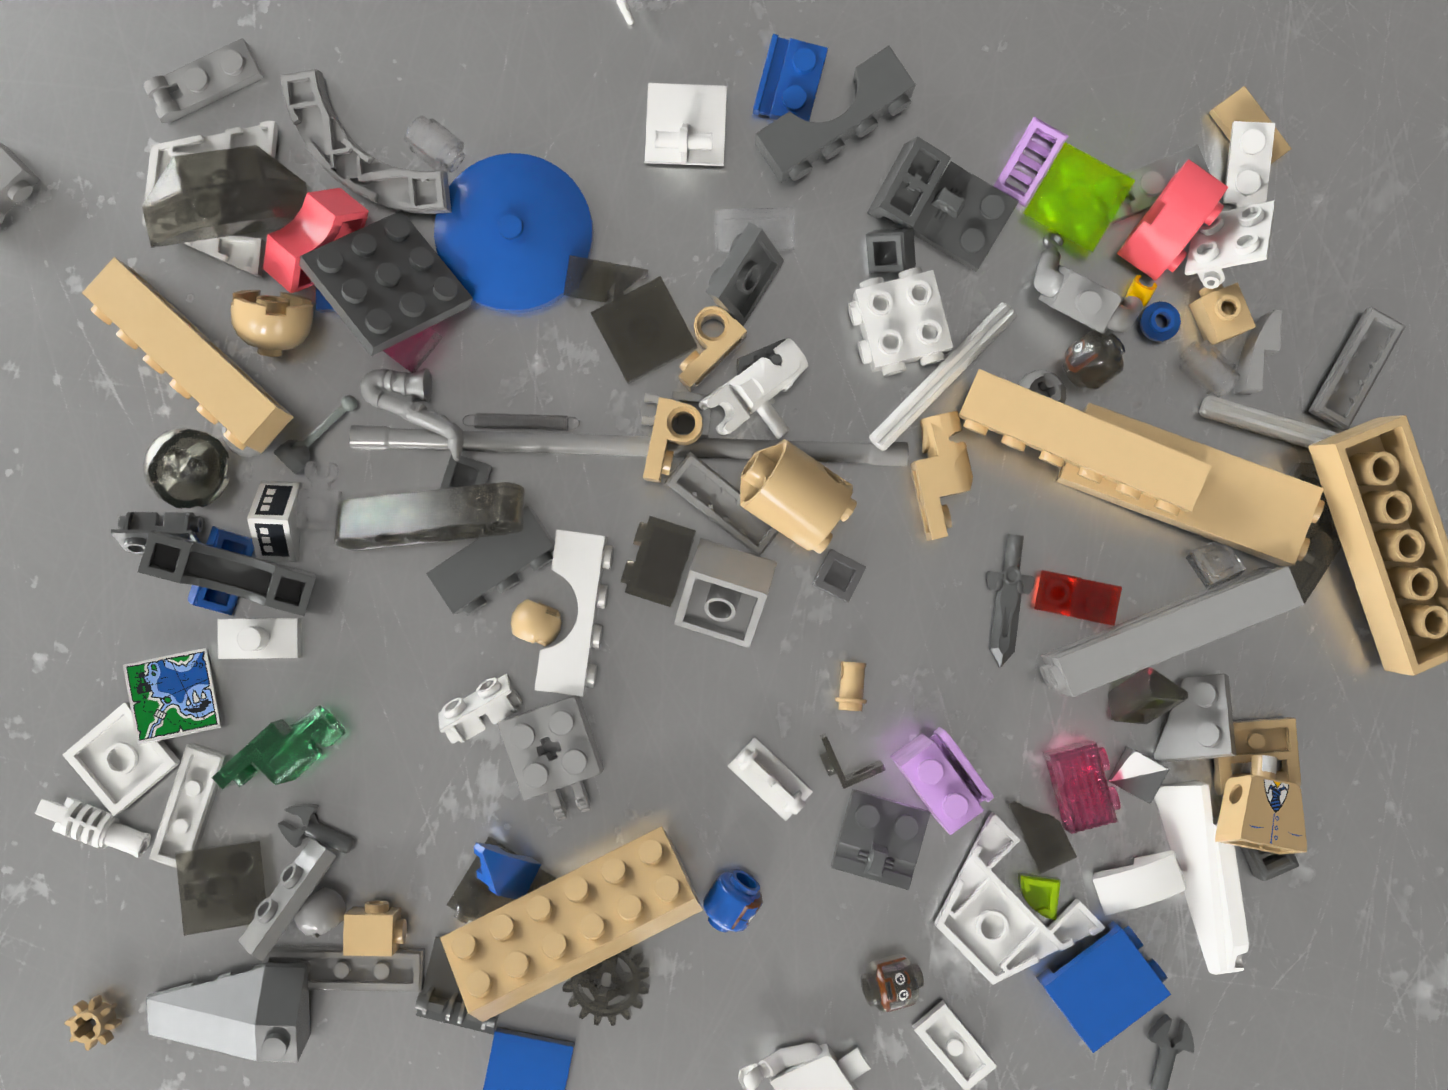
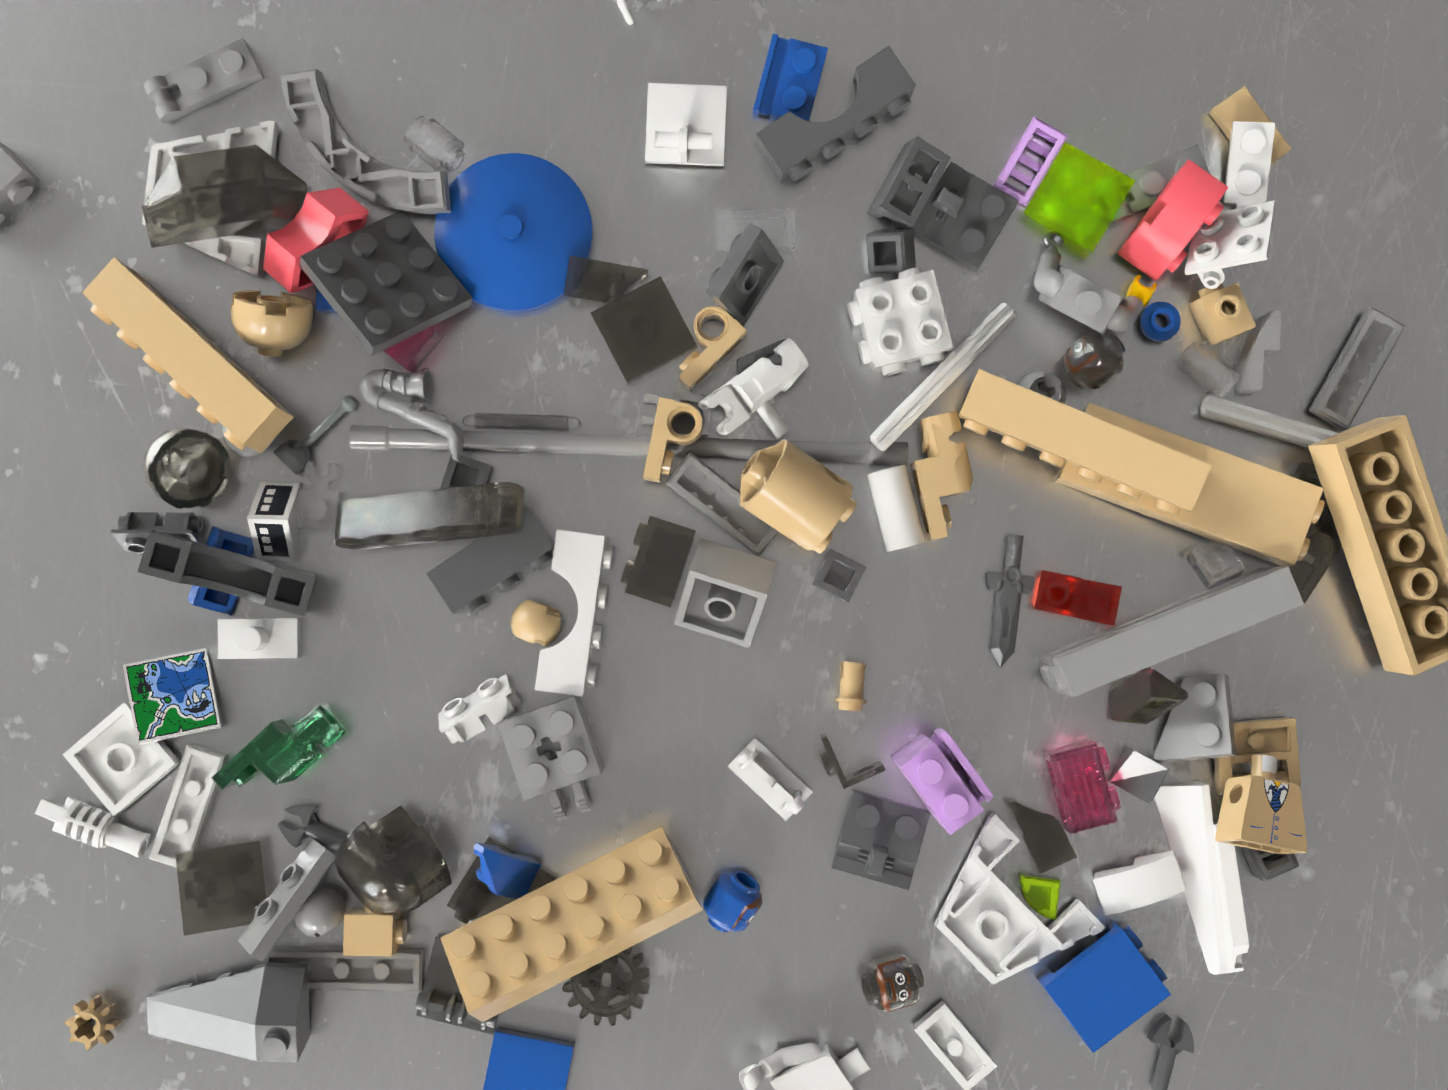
(392, 864): none -> clear smoke brick
(896, 508): none -> white pin

